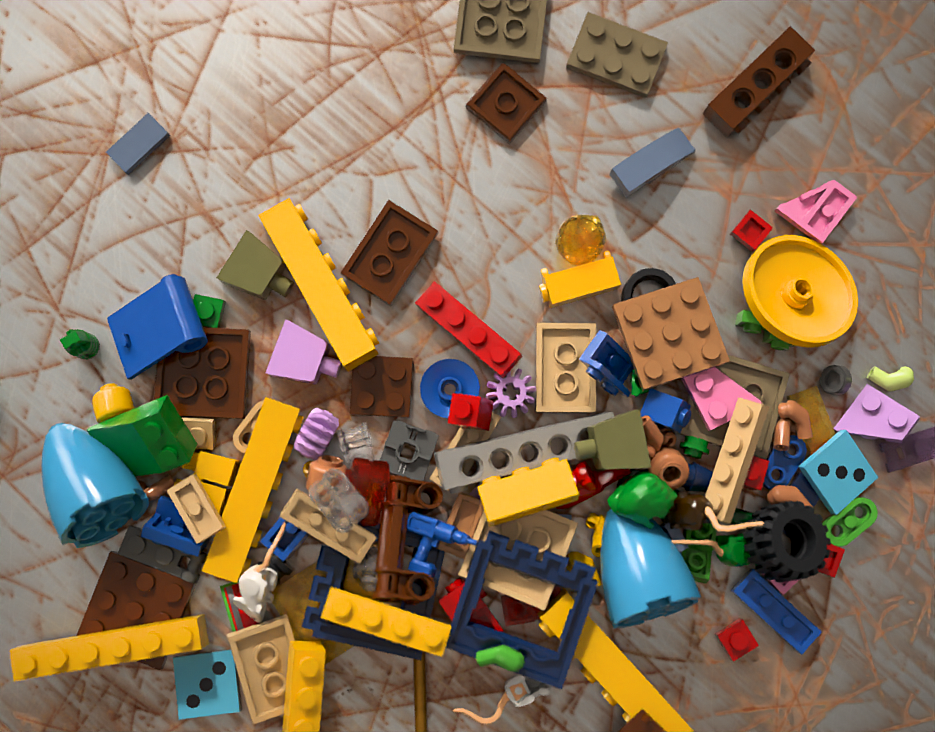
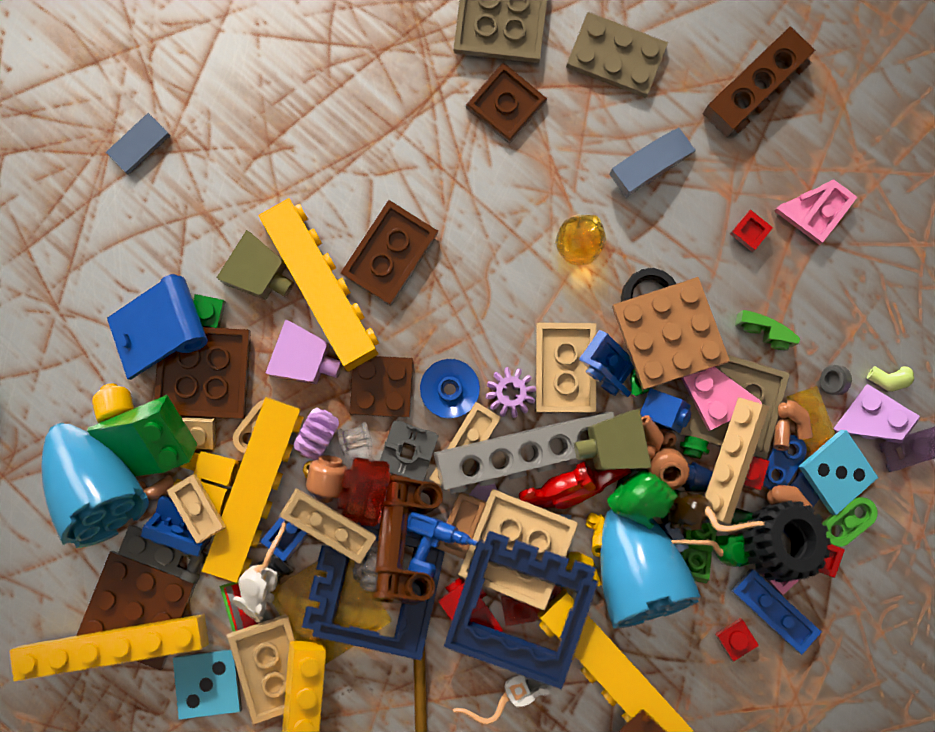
(80, 344): green hinge -> none
(340, 503): clear piece -> none
(386, 622): yellow brick -> none
(469, 330): plate -> none
(470, 412): red brick -> none
(502, 656): bright green arm -> none
(527, 491): yellow brick -> none
(579, 282): yellow brick -> none
(800, 291): yellow dish -> none

